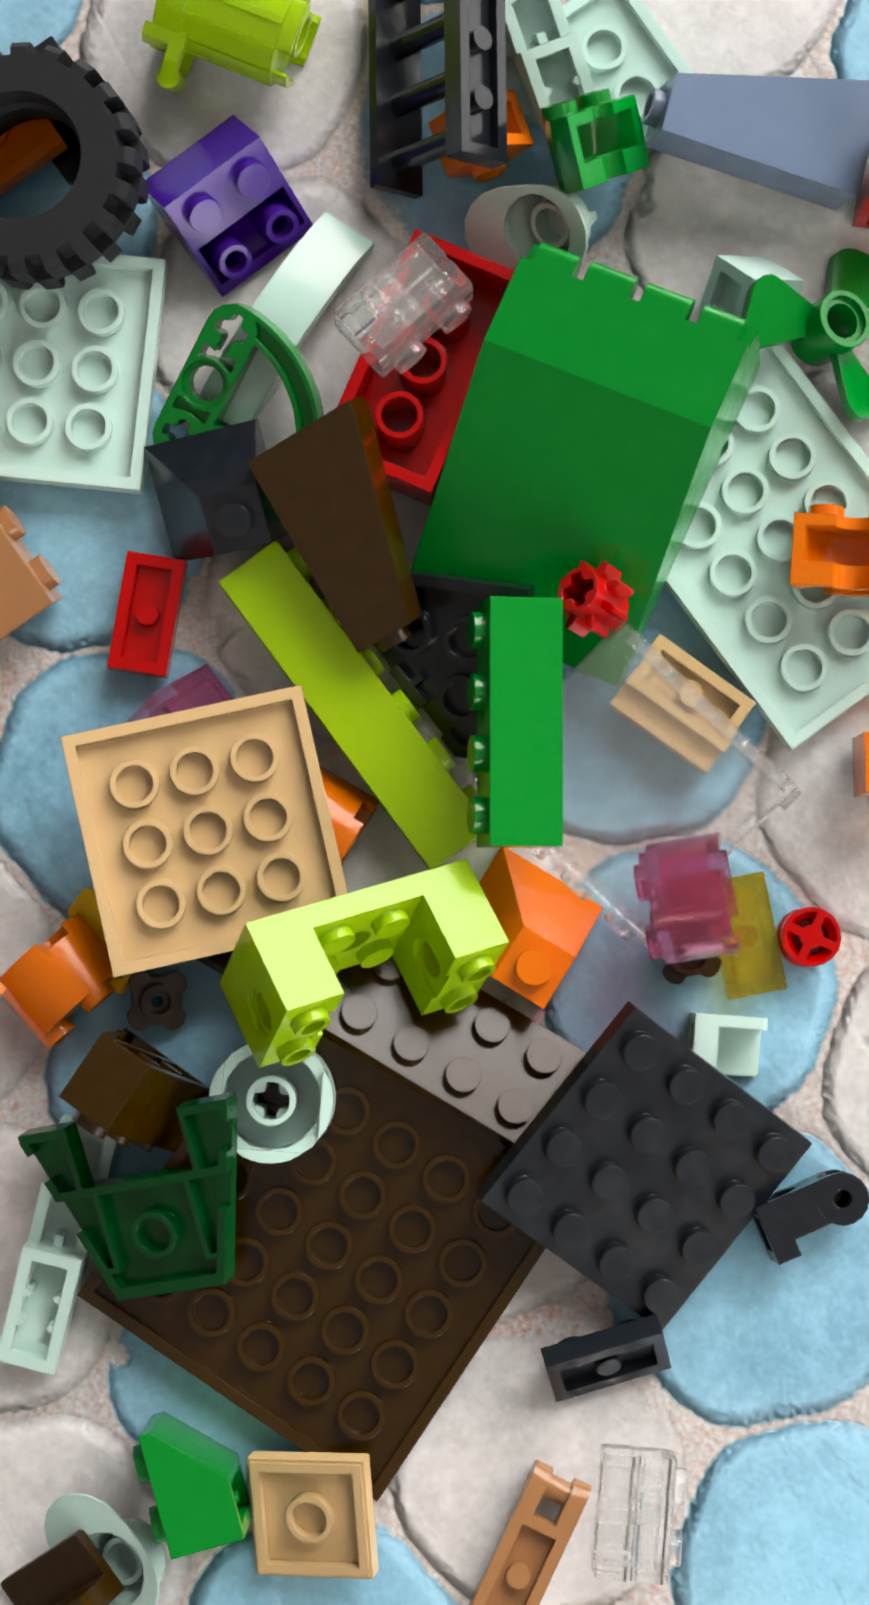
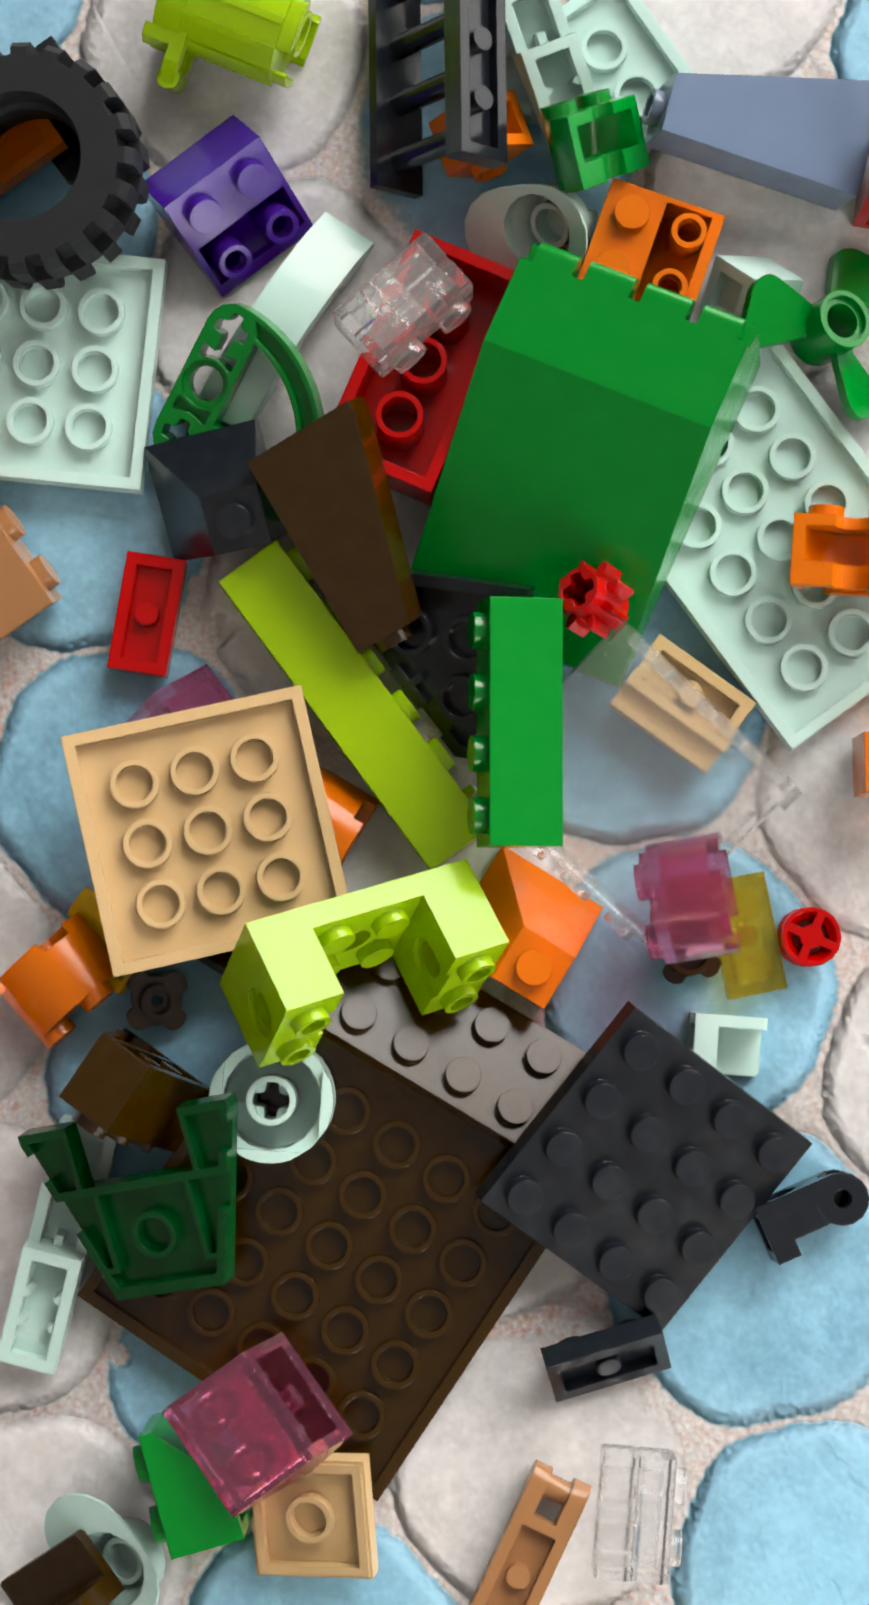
(257, 1424): none -> clear pink slope
(654, 239): none -> orange slope

